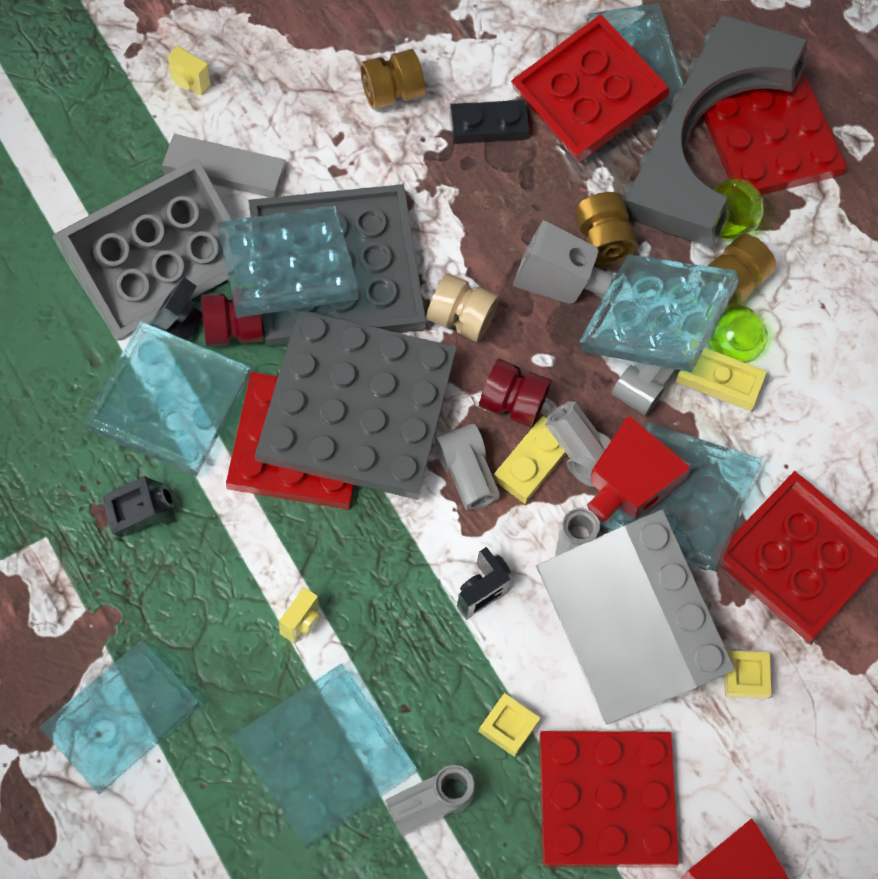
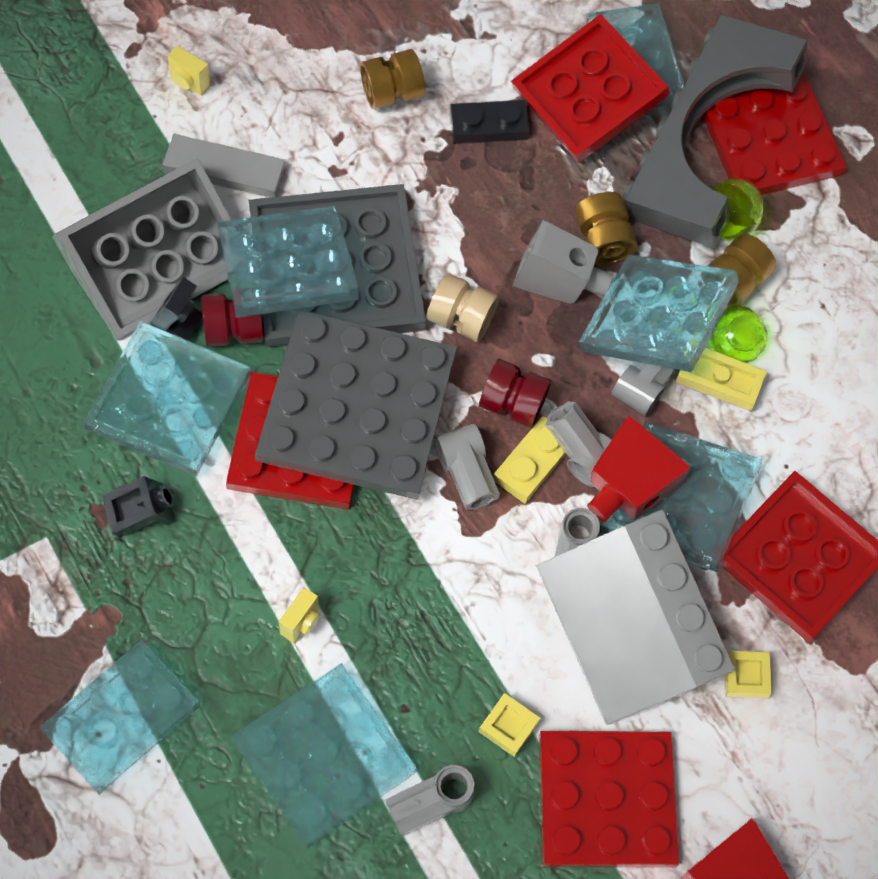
(482, 591): black bracket -> none

